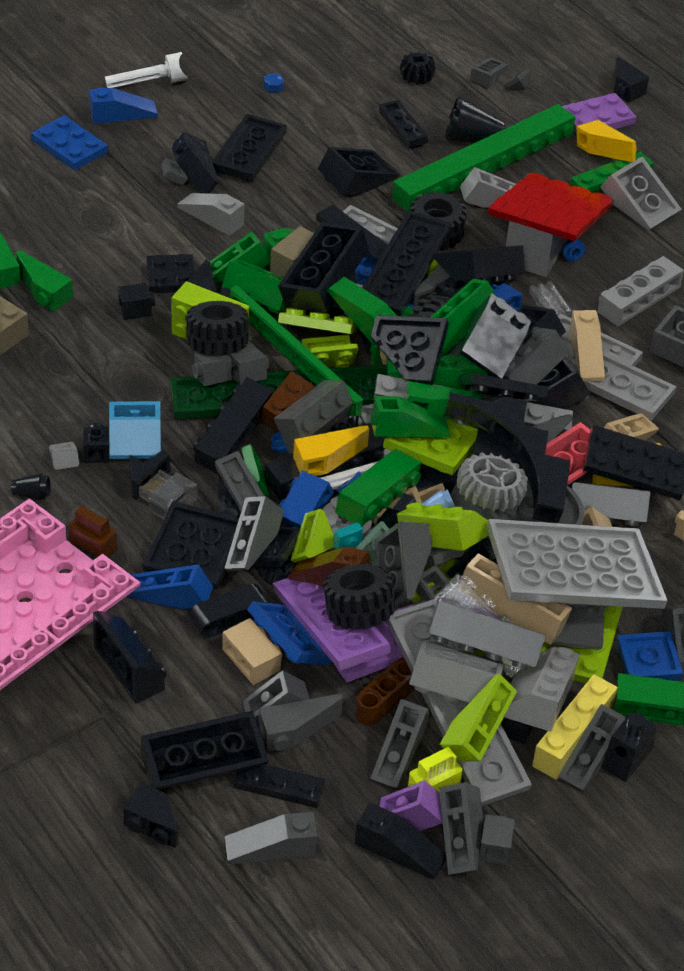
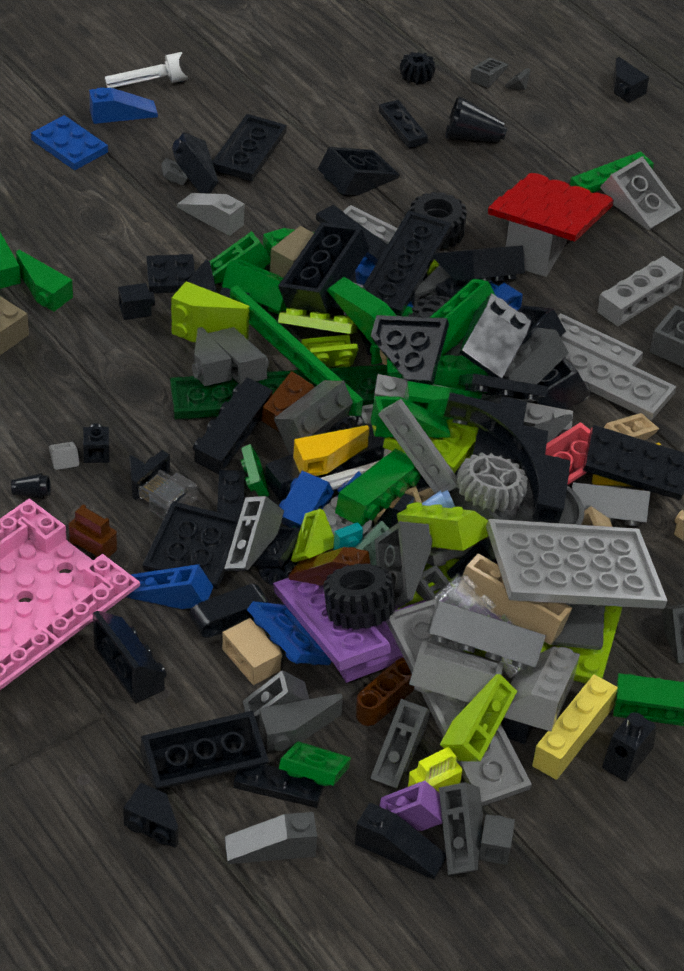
(134, 429): dark azure slope -> none
(217, 328): black tyre -> none
(237, 478): dark grey plate -> none
(273, 83): blue tile -> none
(278, 443): blue plate -> none
(314, 763): none -> green plate
(418, 447): none -> light grey plate
(483, 188): light grey slope -> none
(487, 154): green brick -> none
(552, 296): clear tile -> none
(569, 246): blue plate -> none
(587, 344): tan slope -> none
(591, 749): dark grey slope -> none
(605, 141): yellow slope -> none
(607, 109): medium lavender plate -> none
(650, 655): blue plate -> none

